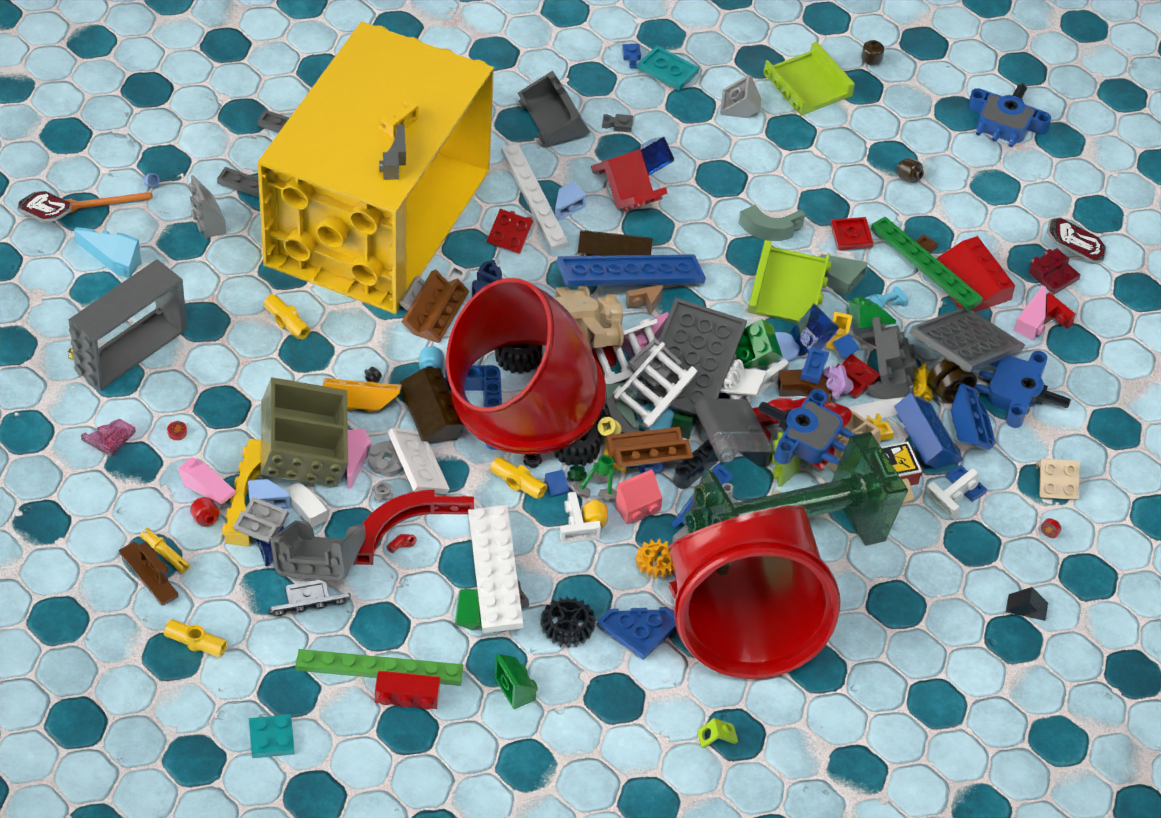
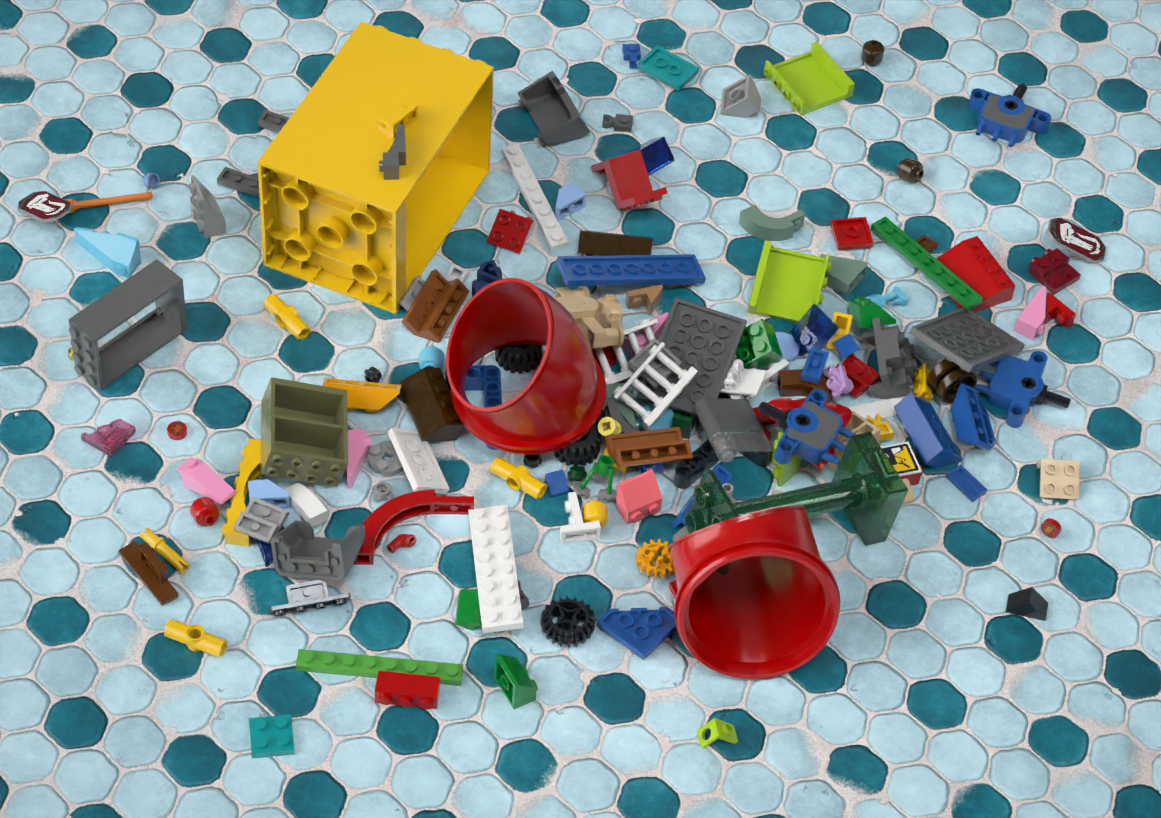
(947, 498): white bracket -> none

